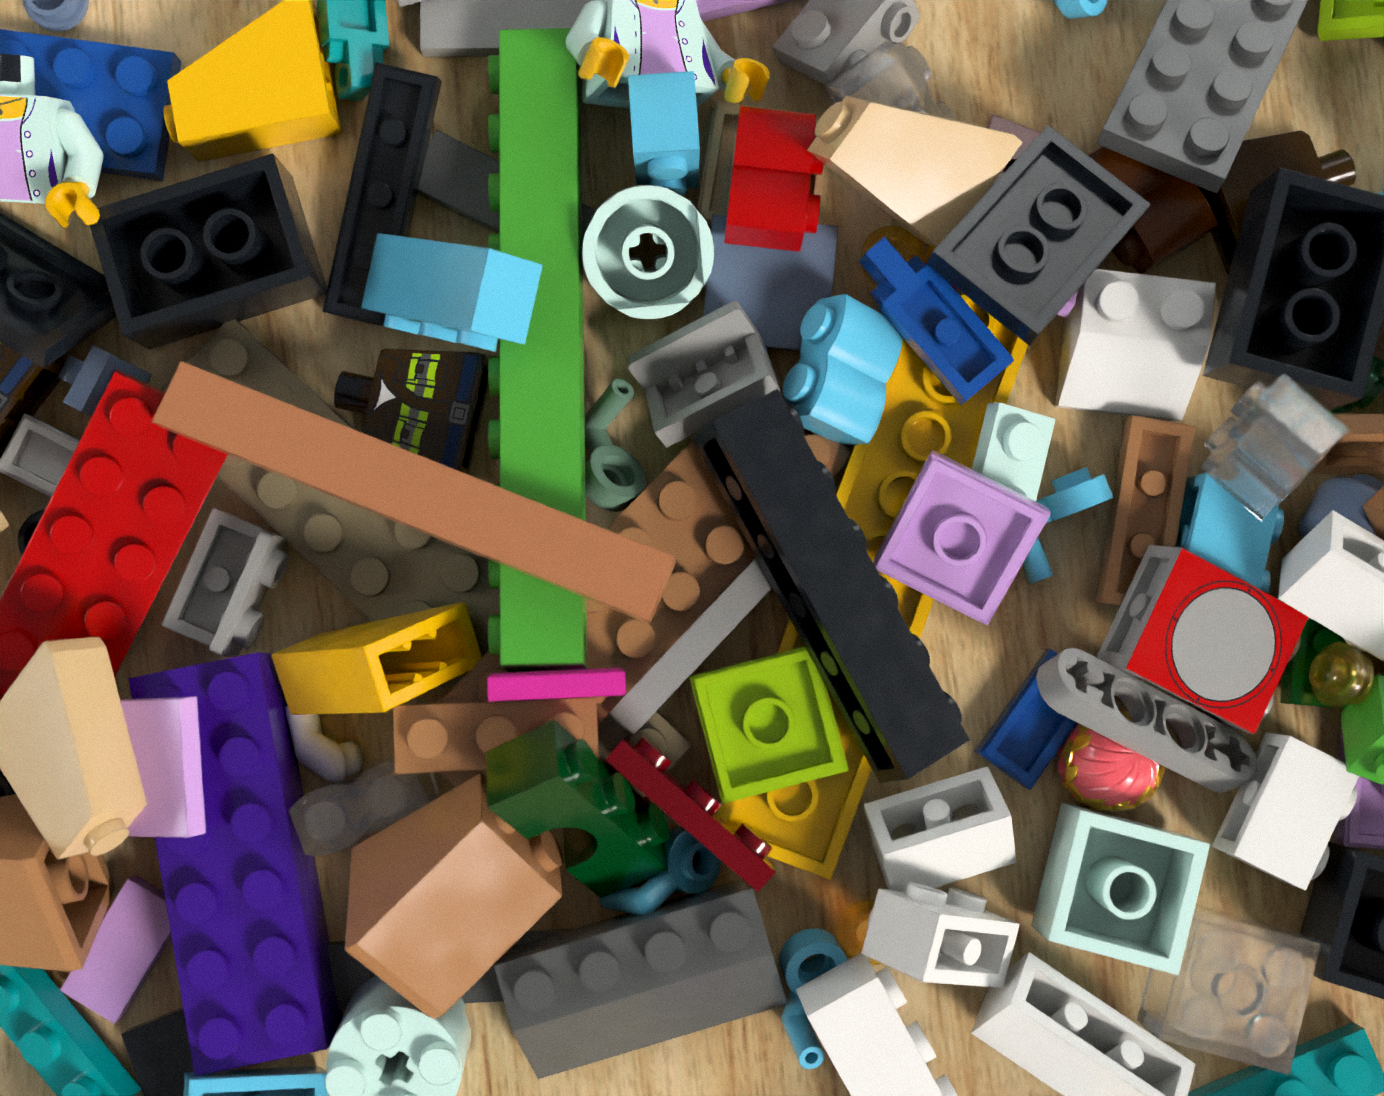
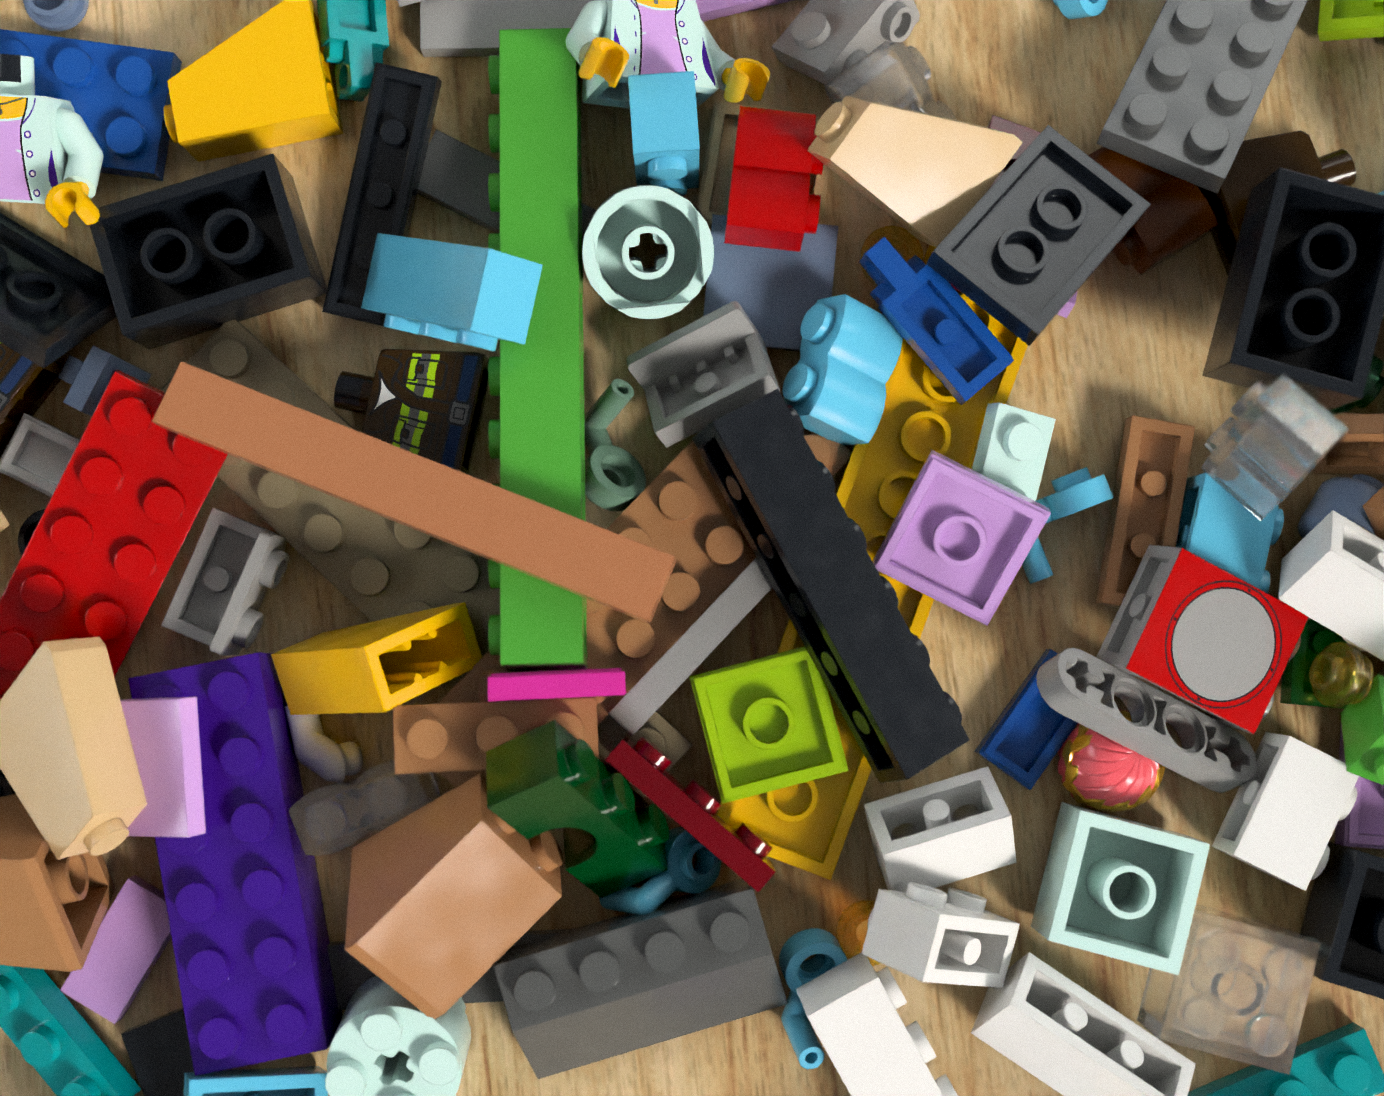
(1135, 344): white slope -> none

